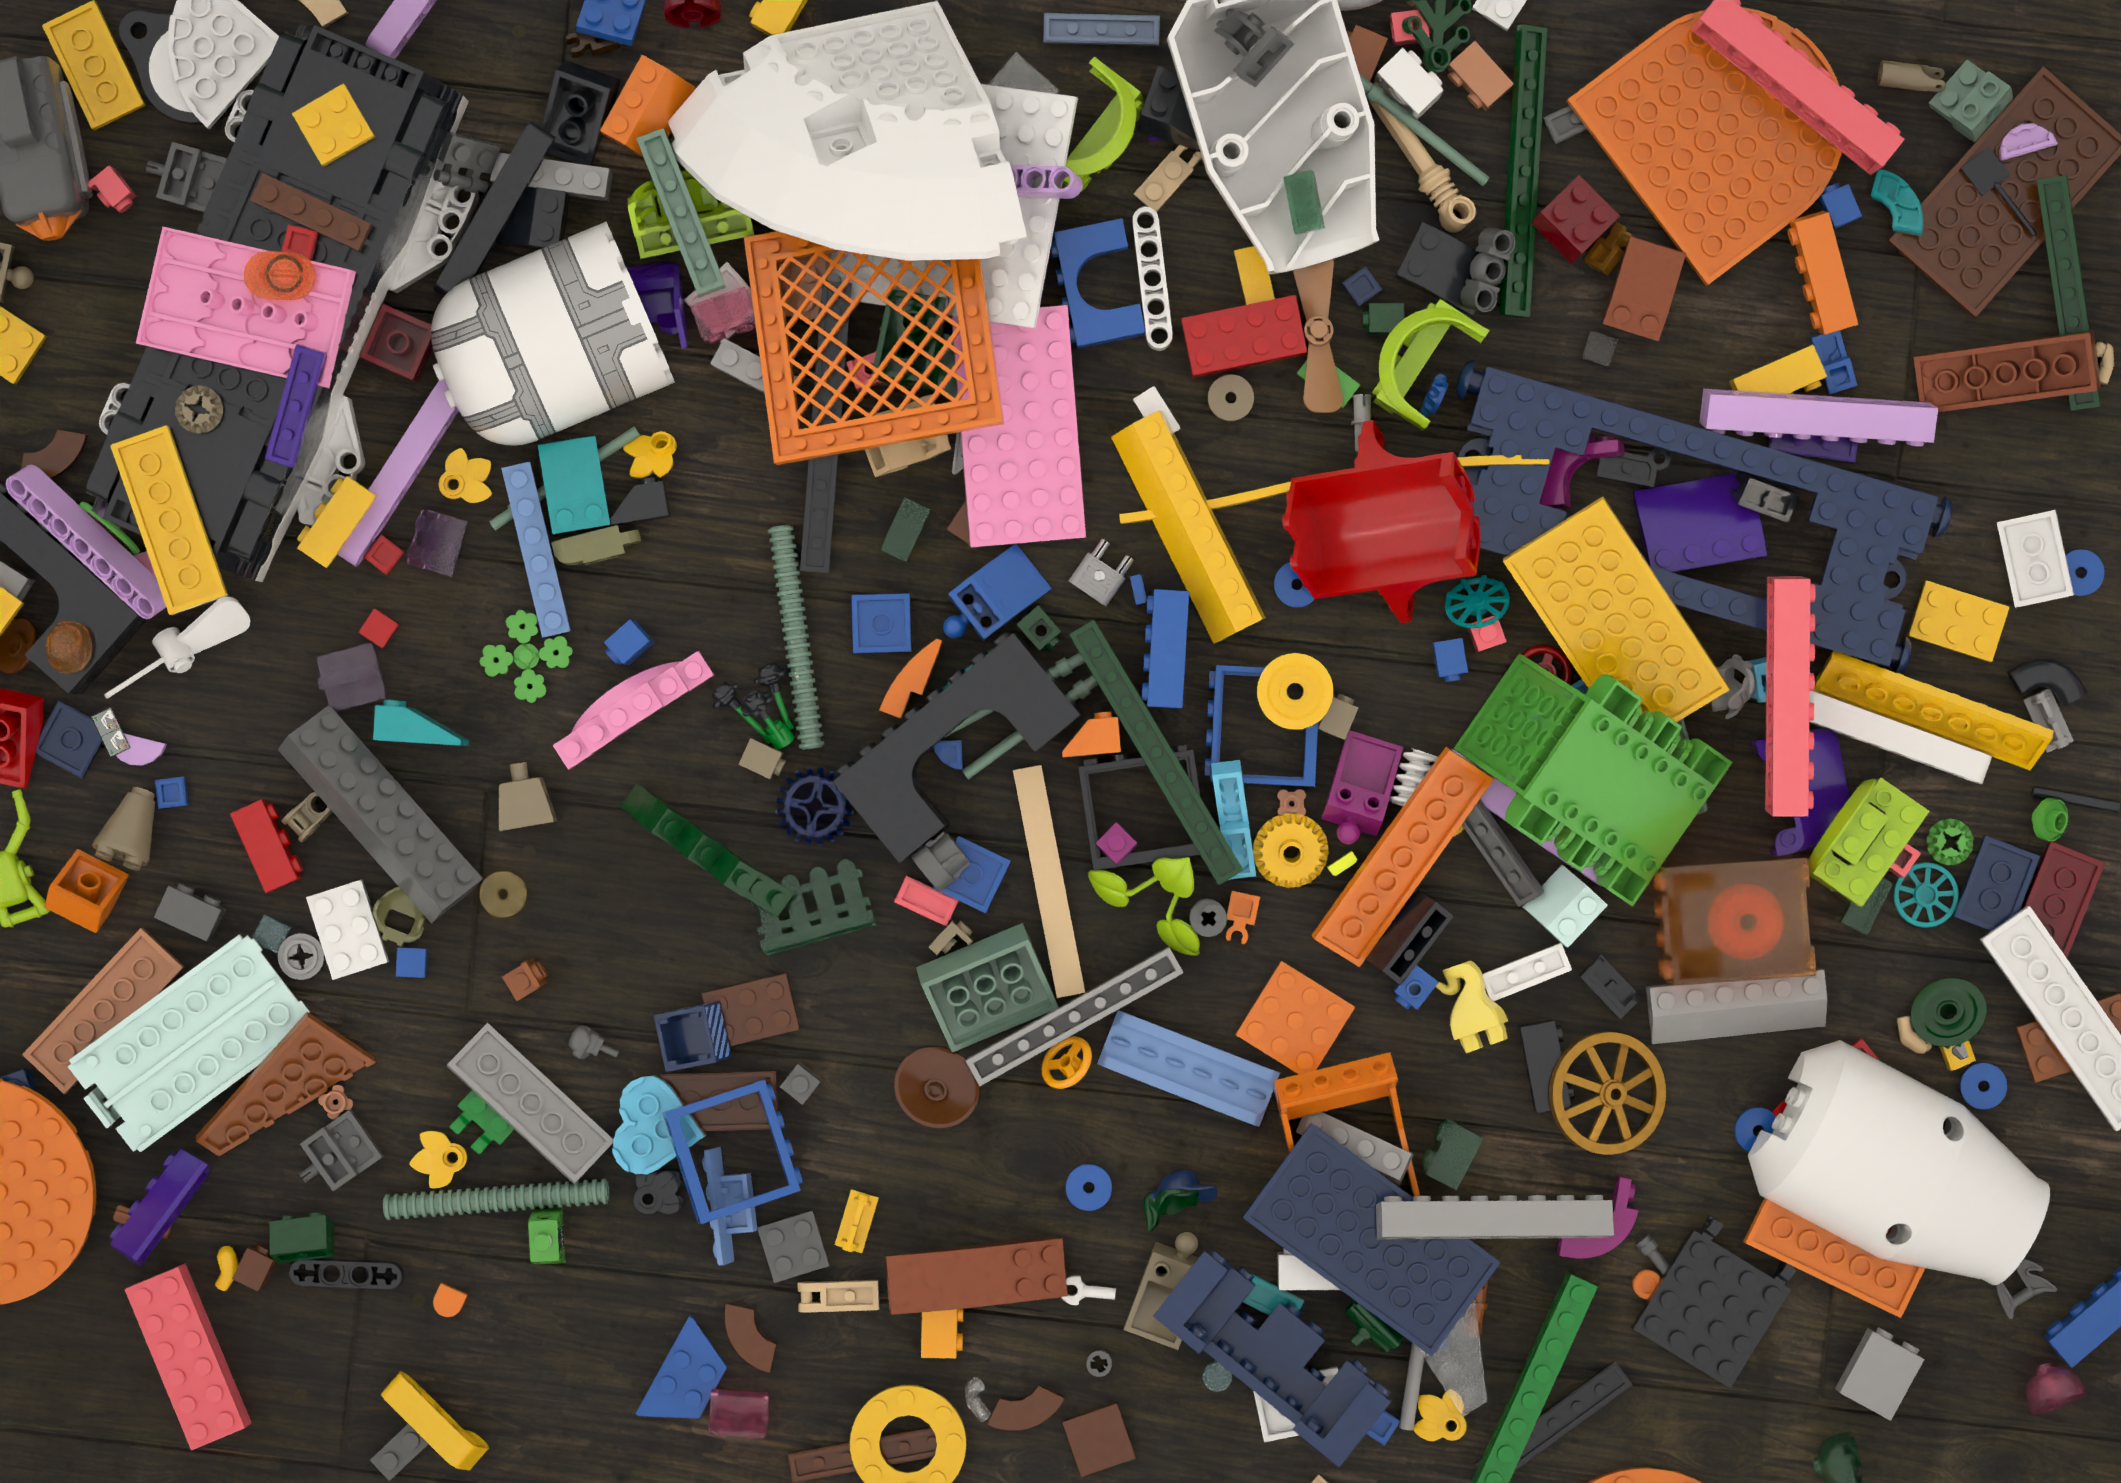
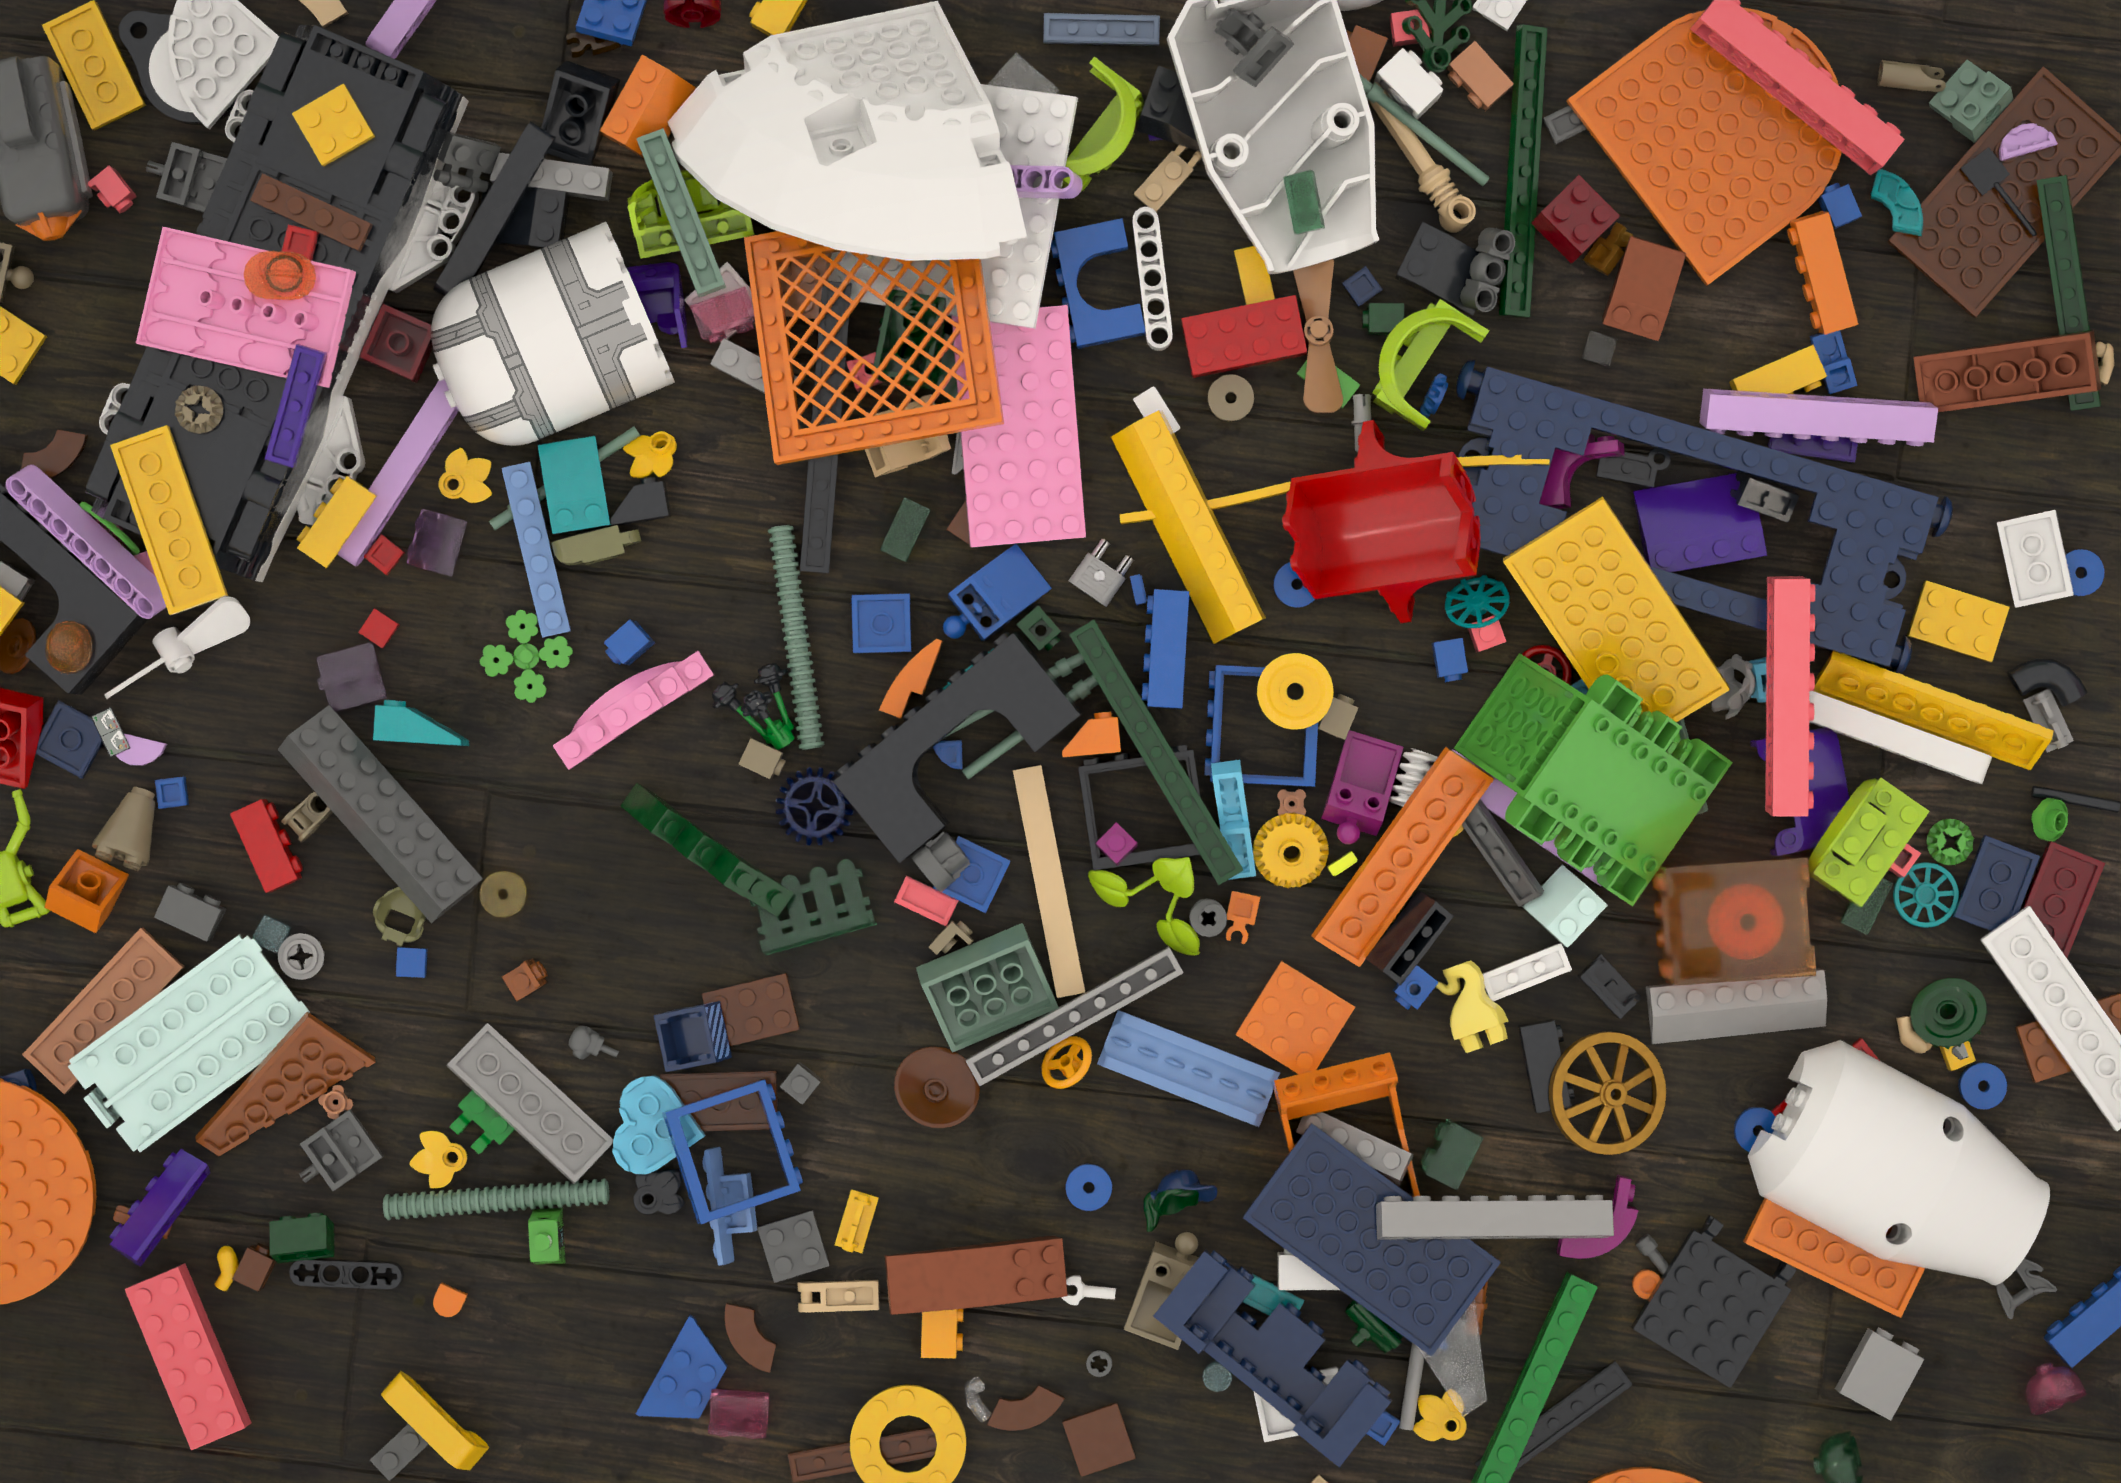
(347, 929): white plate -> none
(524, 800): dark tan torso -> none

